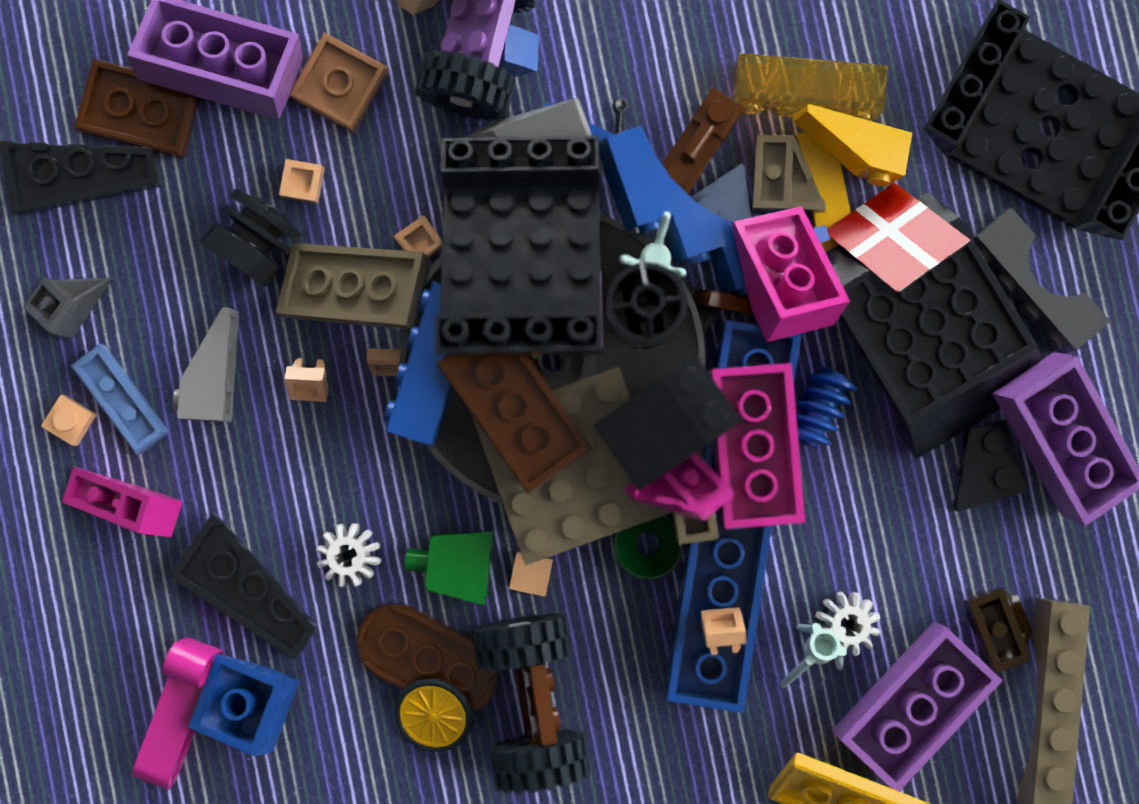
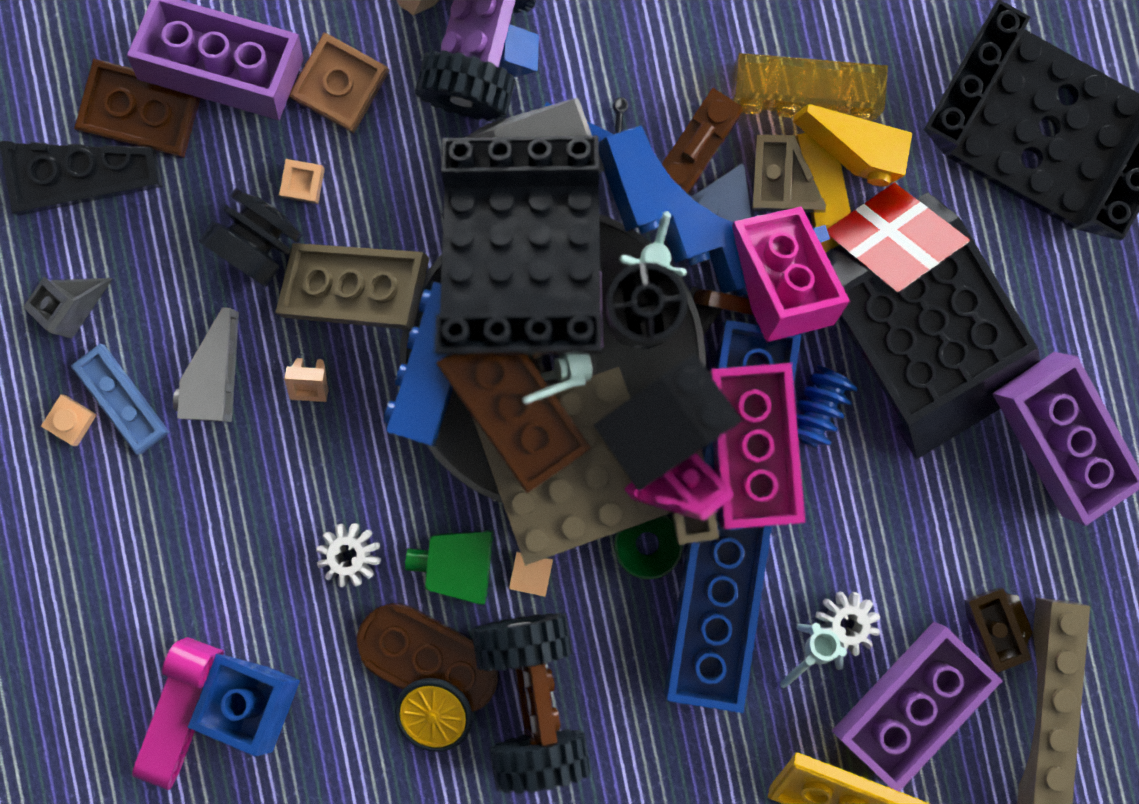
(122, 503): dark pink slope -> none
(237, 584): black wing -> none
(383, 361): light nougat tile -> none
(420, 238): light nougat tile -> none
(569, 368): none -> light aqua plant
(723, 628): light nougat tile -> none
(988, 467): black wing -> none
(1064, 320): dark grey arch -> none

